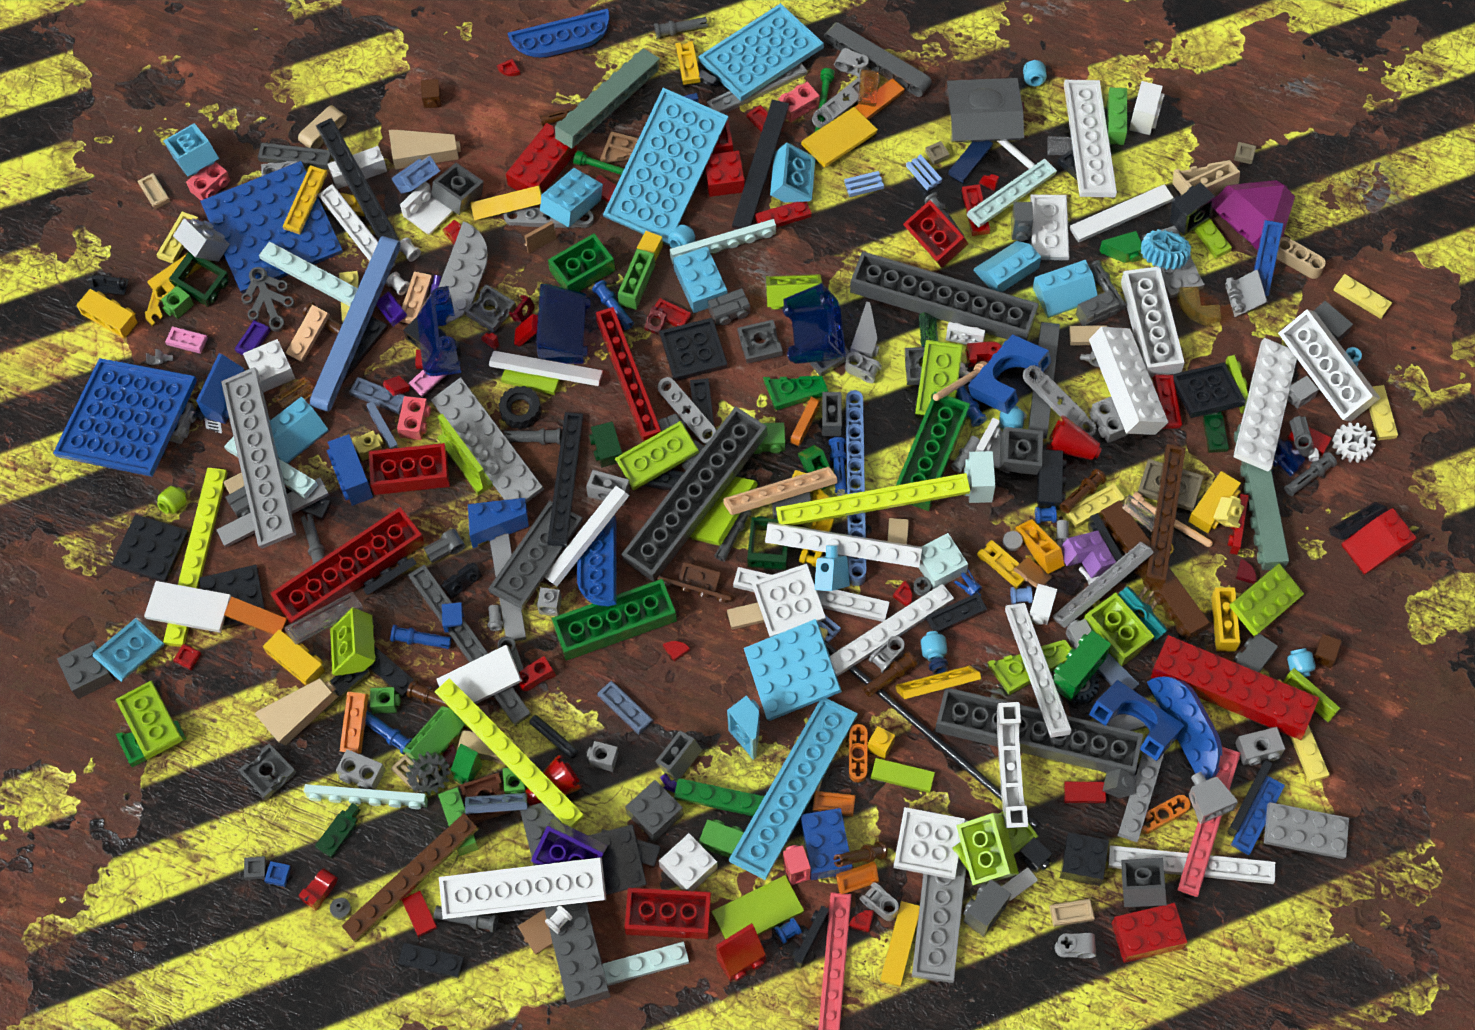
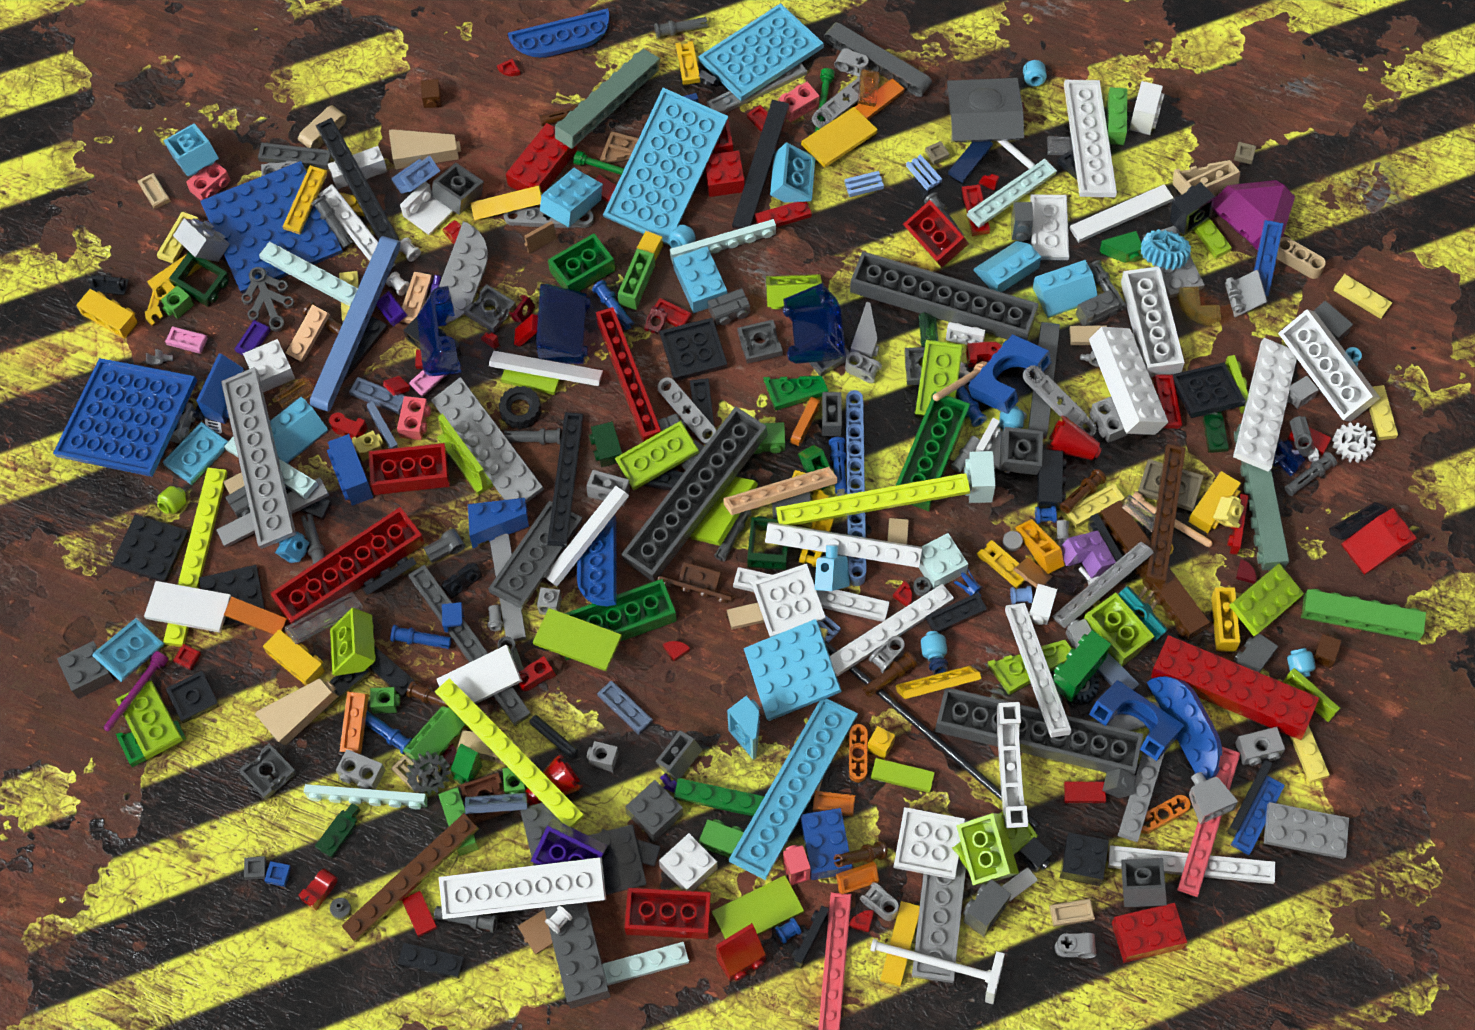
(157, 661): none -> magenta piece
(192, 697): none -> black plate
(196, 453): none -> medium azure tile
(293, 548): none -> dark azure brick
(328, 214): none -> dark grey pin
(345, 426): none -> red leg
(577, 639): none -> lime tile
(991, 976): none -> white tile
(1363, 614): none -> bright green brick

